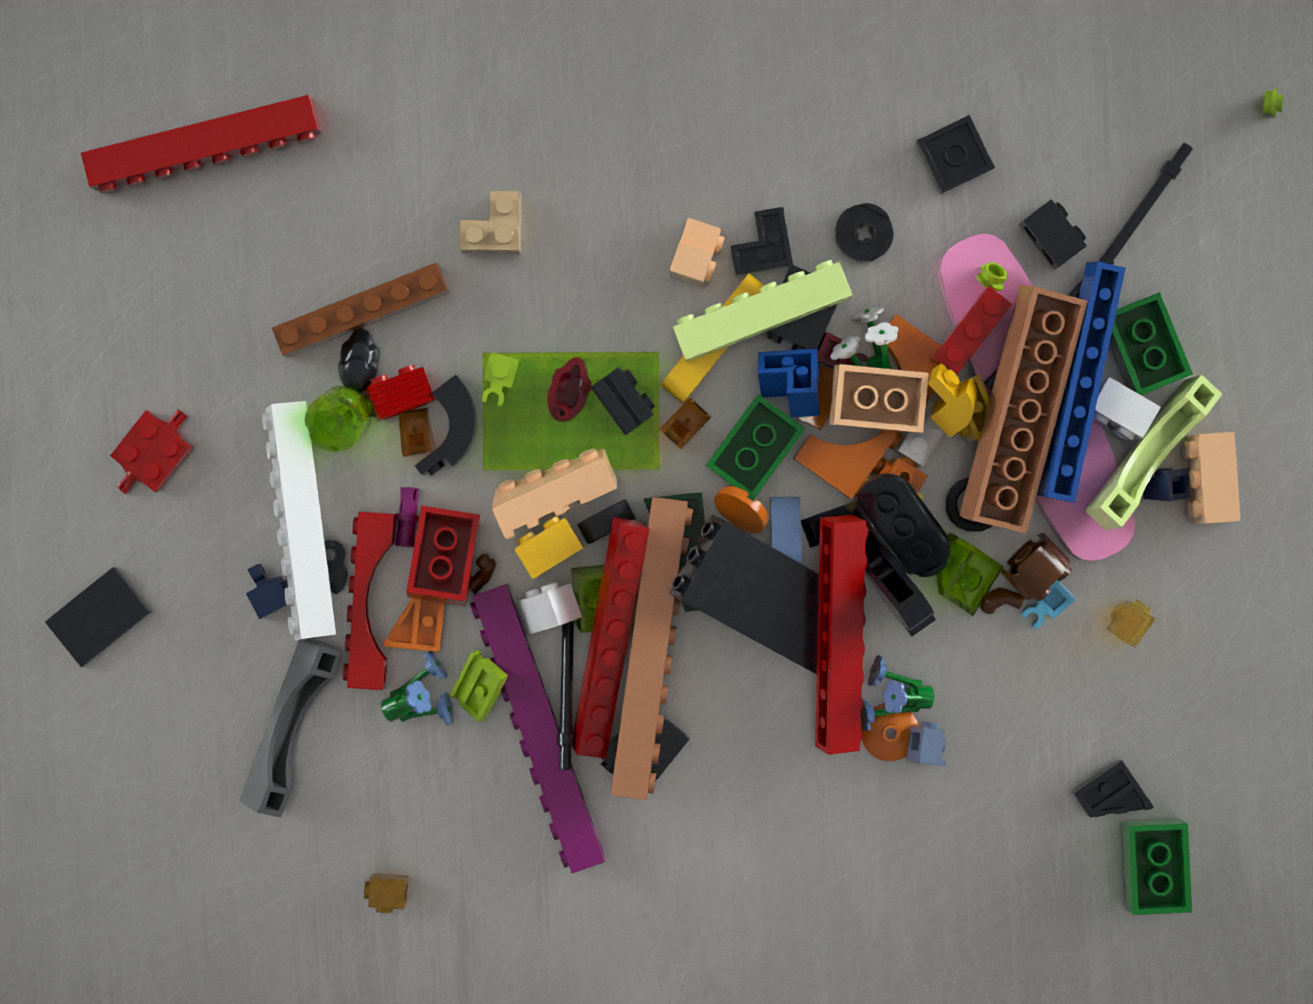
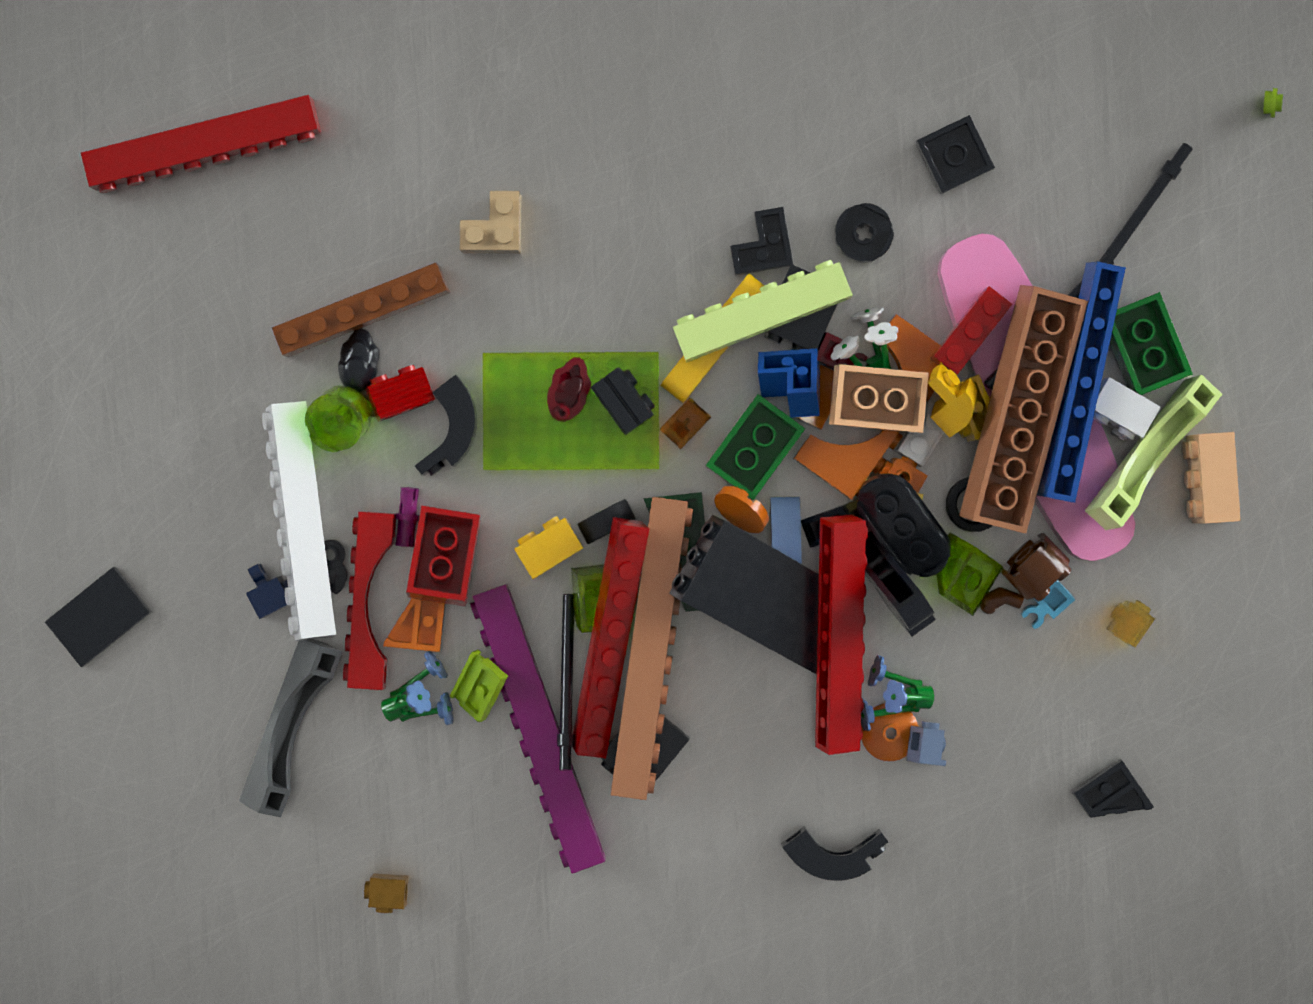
(151, 451): red plate -> none
(416, 433): clear orange slope -> none
(485, 573): reddish brown arm -> none
(500, 373): lime plate -> none
(548, 607): white brick -> none
(552, 490): light nougat wedge -> none
(695, 251): light nougat brick -> none
(830, 864): none -> black arch
(992, 275): lime plate -> none
(1054, 234): black brick -> none
(1157, 867): green brick -> none
(1168, 485): dark blue brick -> none

